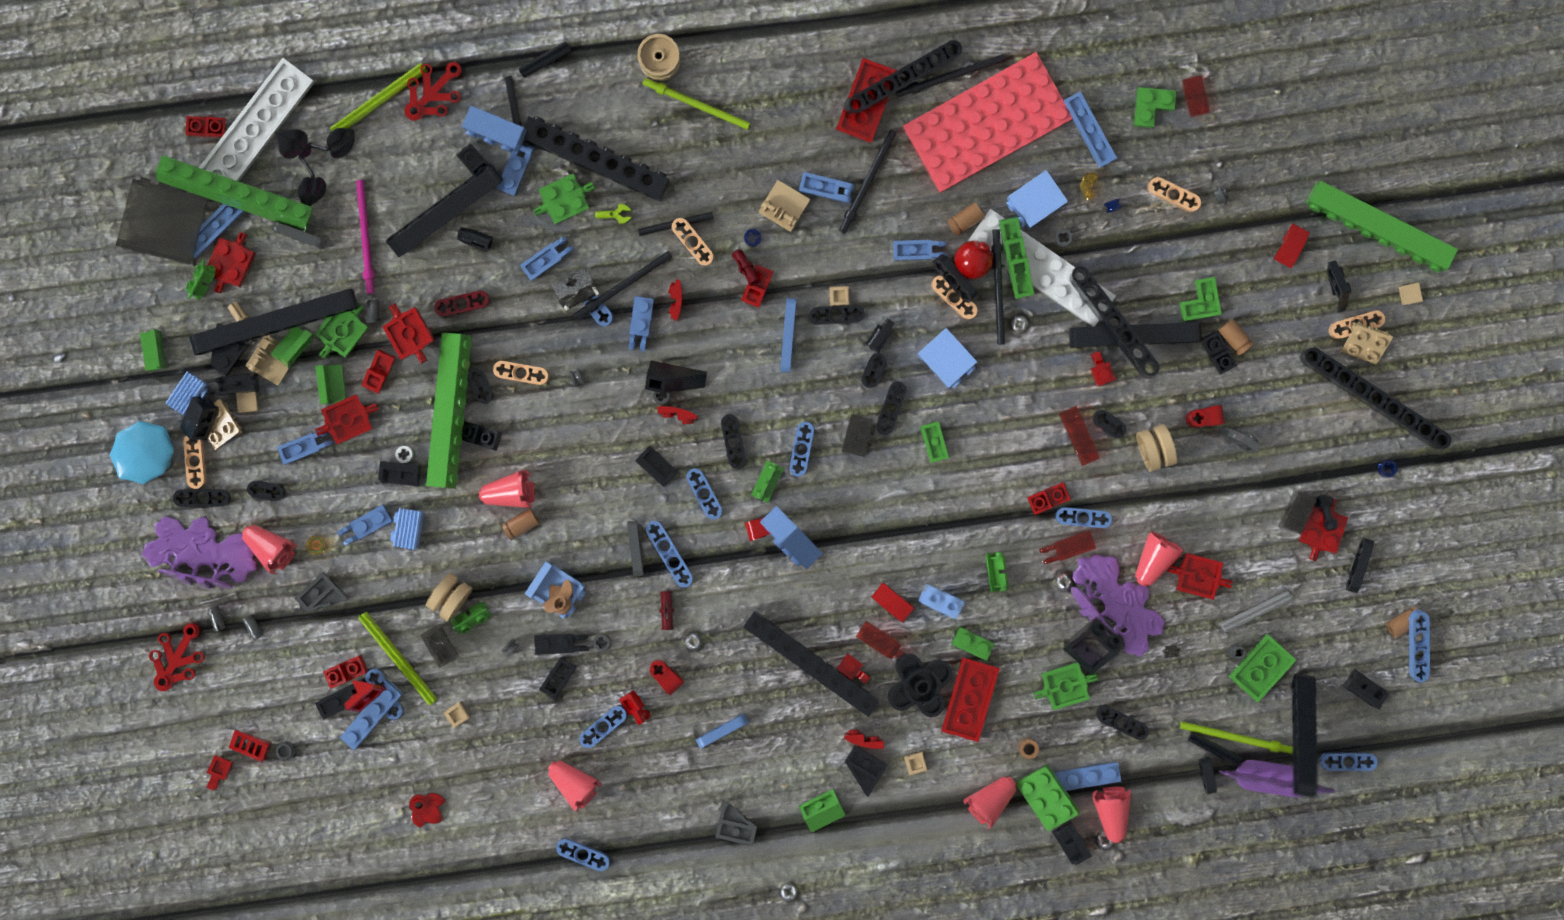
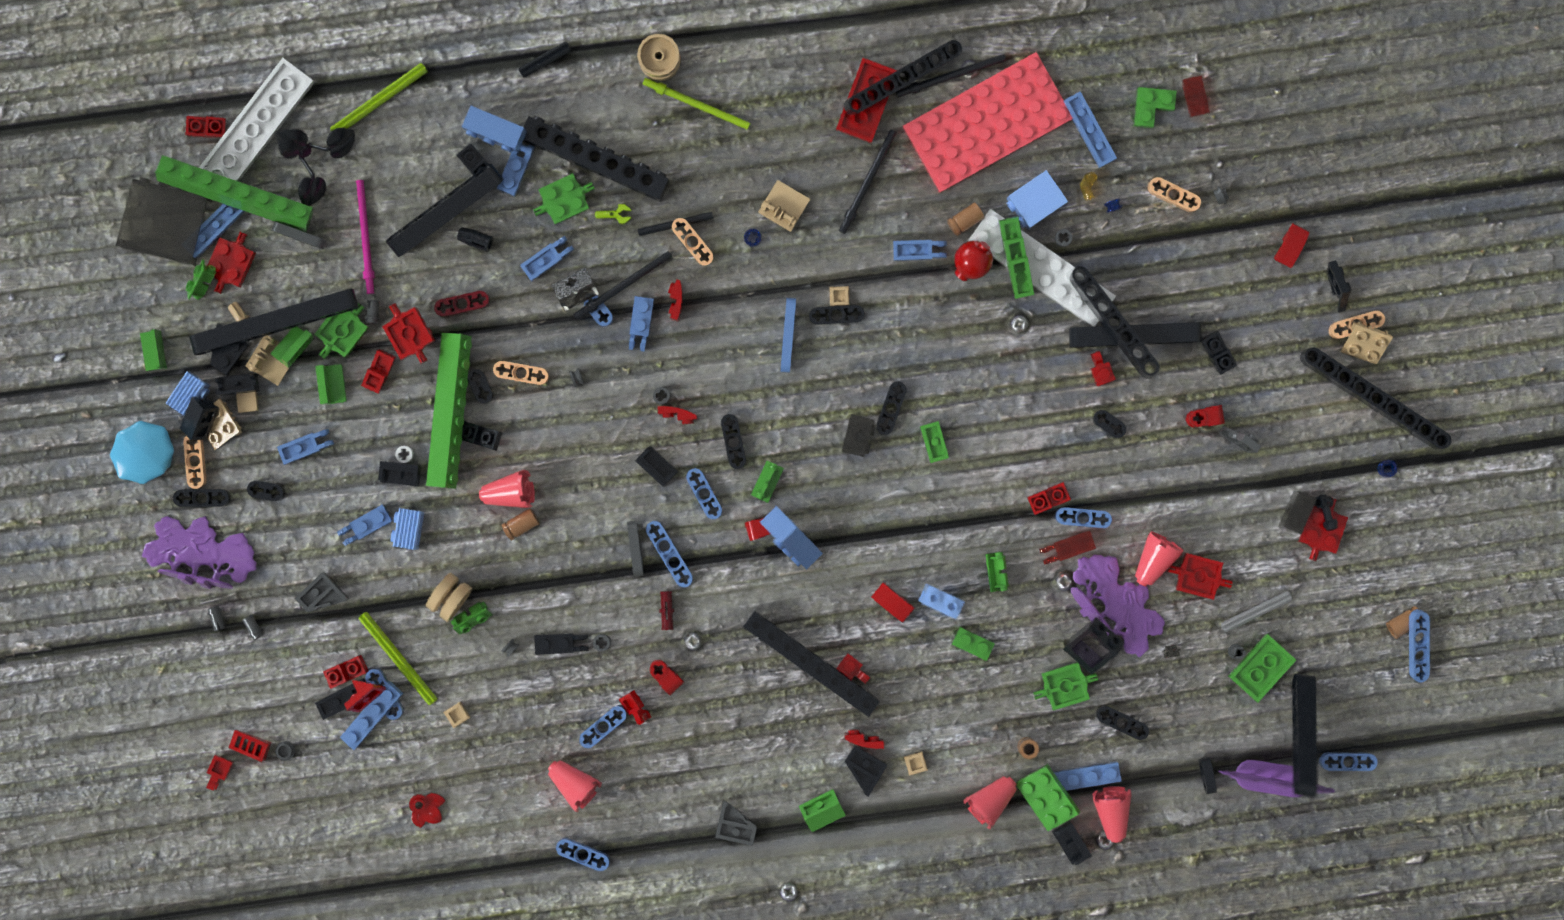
(175, 659): red plant -> none
(269, 548): coral cone -> none
(316, 545): clear yellow tile -> none
(346, 419): red plate -> none
(431, 93): red plant -> none
(439, 645): clear smoke brick -> none
(512, 100): black bar -> none
(547, 692): black slope -> none
(552, 575): light blue panel -> none
(559, 598): medium nougat plate -> none
(673, 378): black slope -> none
(722, 730): medium blue beam -> none
(745, 267): dark red pin -> none
(754, 294): red slope -> none
(794, 453): medium blue beam -> none
(826, 187): medium blue plate -> none
(878, 372): black beam -> none
(879, 640): clear red hinge -> none
(880, 335): black hinge -> none
(928, 695): black plant -> none
(947, 358): light blue panel -> none
(953, 305): light nougat beam -> none
(955, 278): black beam -> none
(970, 699): red plate -> none
(996, 249): black bar -> none
(1079, 435): clear red plate -> none
(1156, 448): tan wheel -> none
(1207, 303): bright green plate -> none
(1214, 748): black axle -> none
(1236, 337): medium nougat piece -> none
(1273, 746): lime bar -> none
(1359, 565): black beam -> none
(1366, 689): black hinge -> none
(1381, 226): bright green brick -> none
(1410, 294): tan tile -> none

